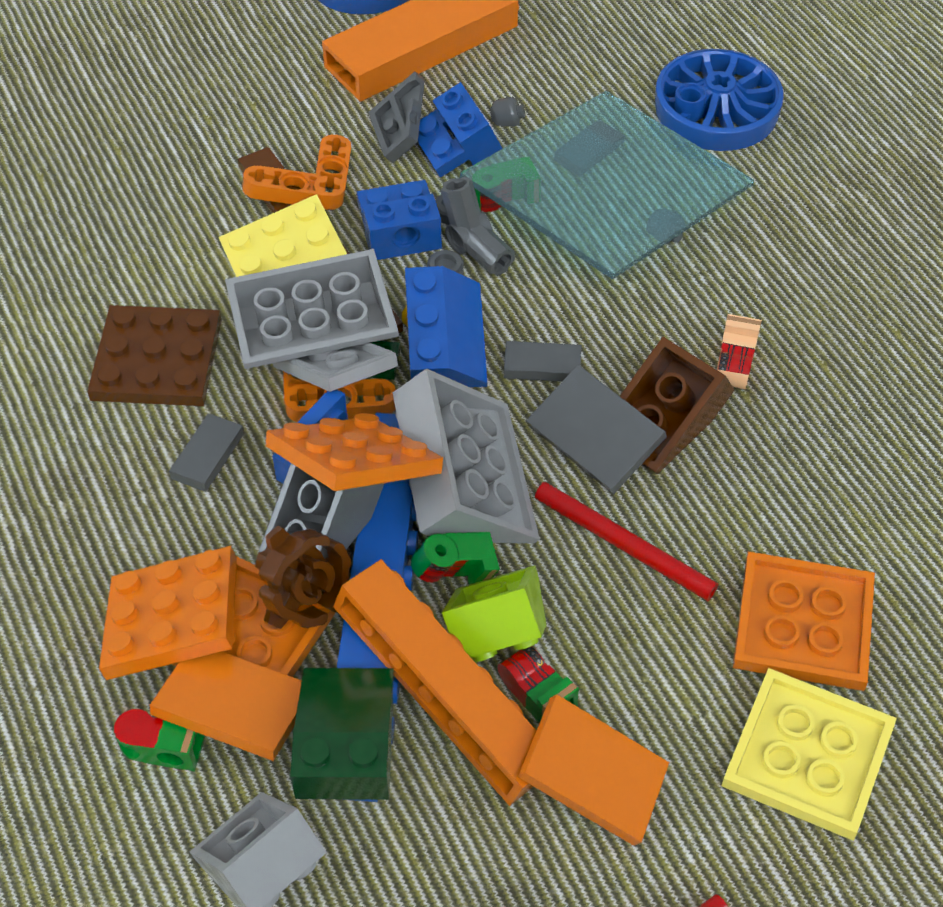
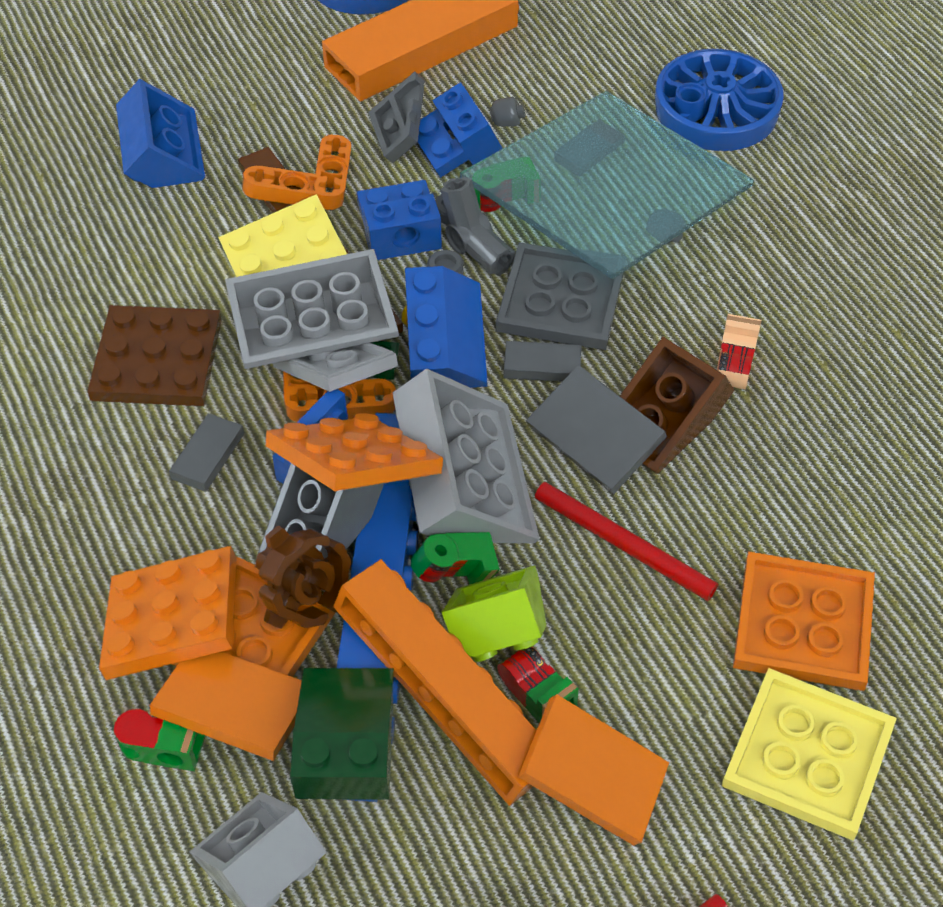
(158, 138): none -> blue slope
(558, 298): none -> dark grey plate

